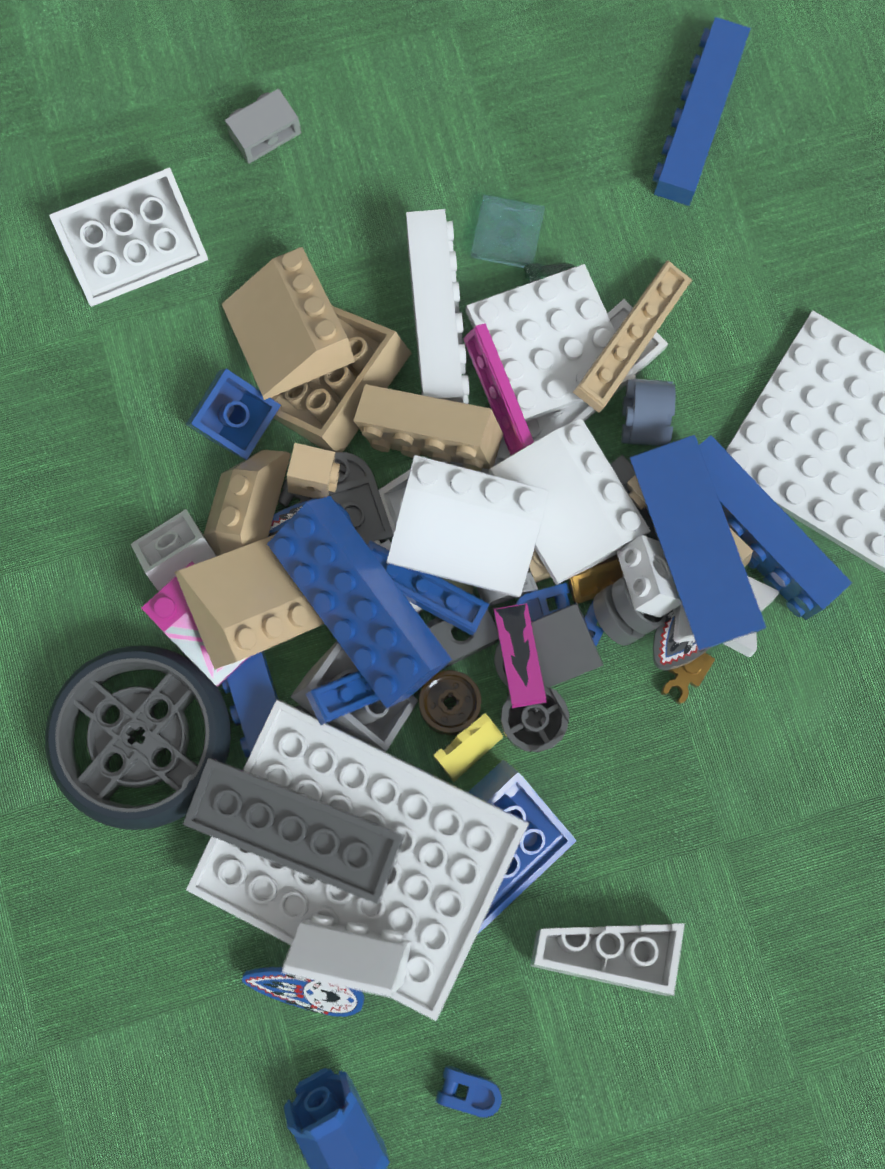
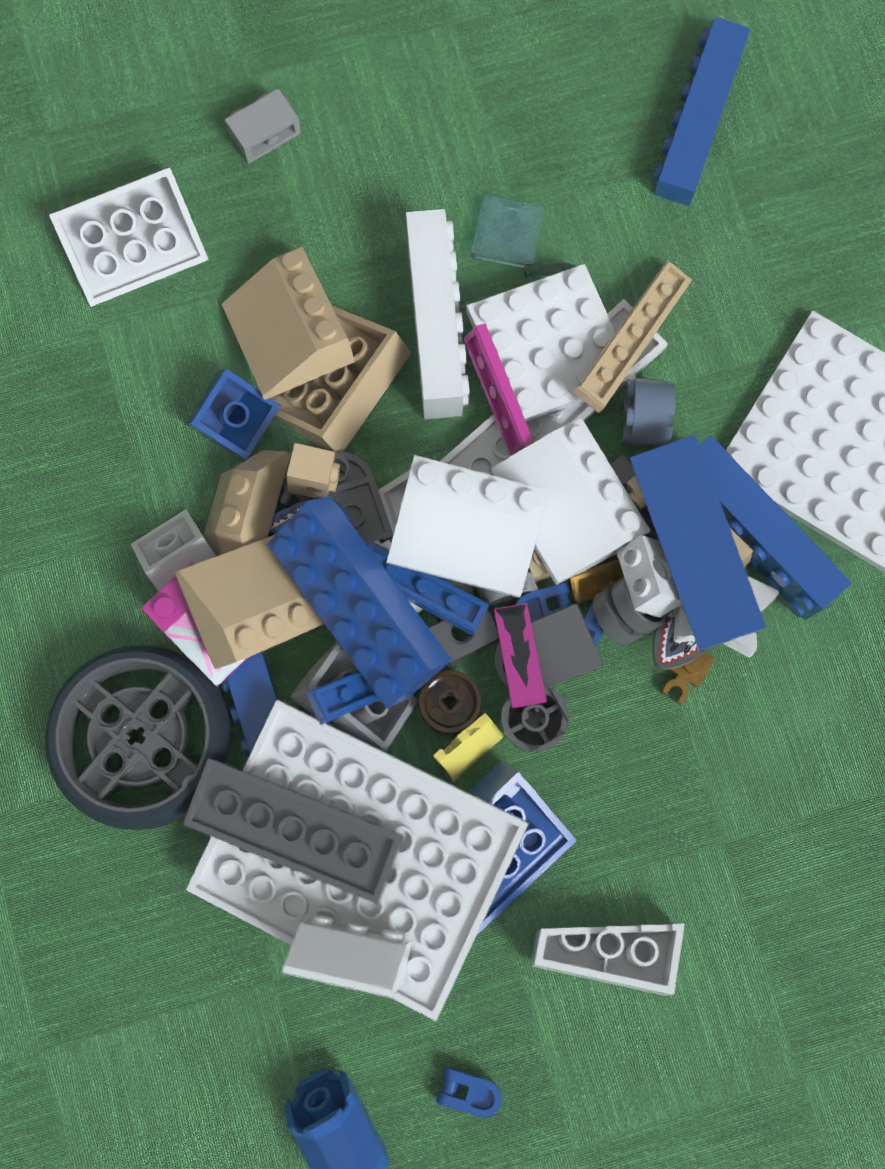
(305, 992): shield -> none
(429, 427): tan brick -> none

